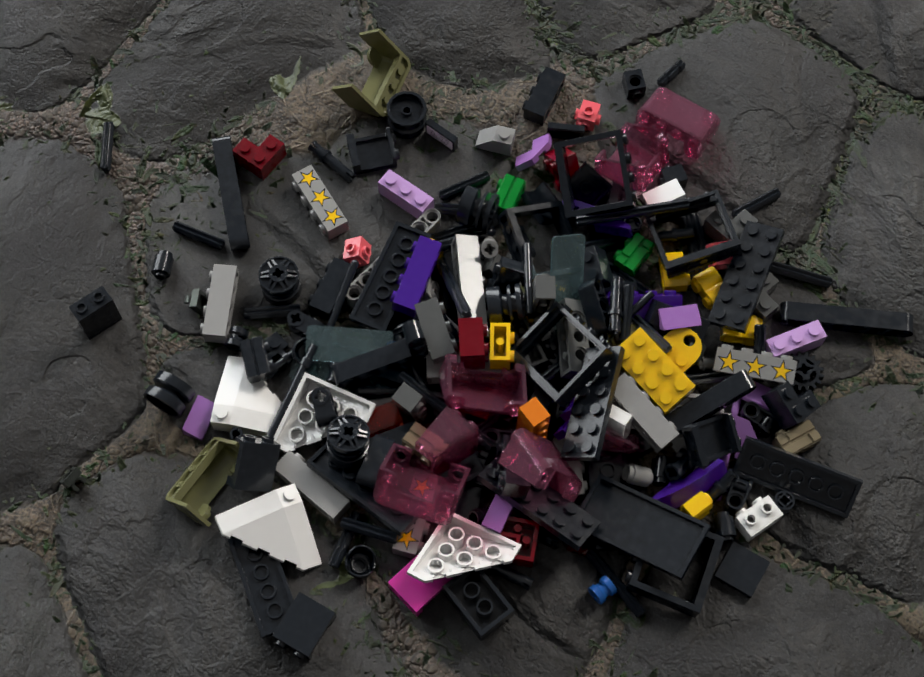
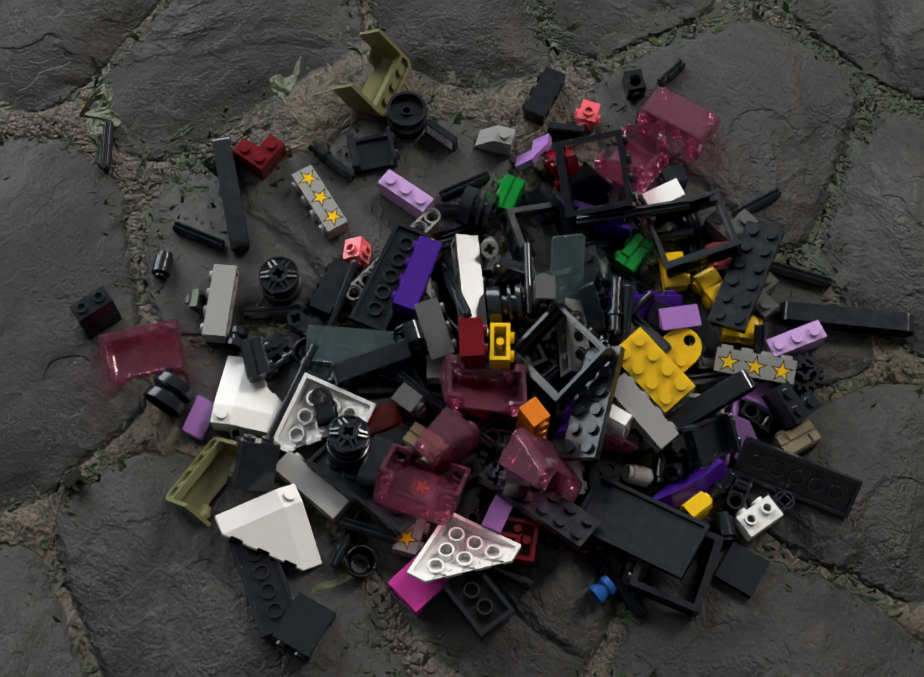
(143, 350): none -> clear pink windscreen

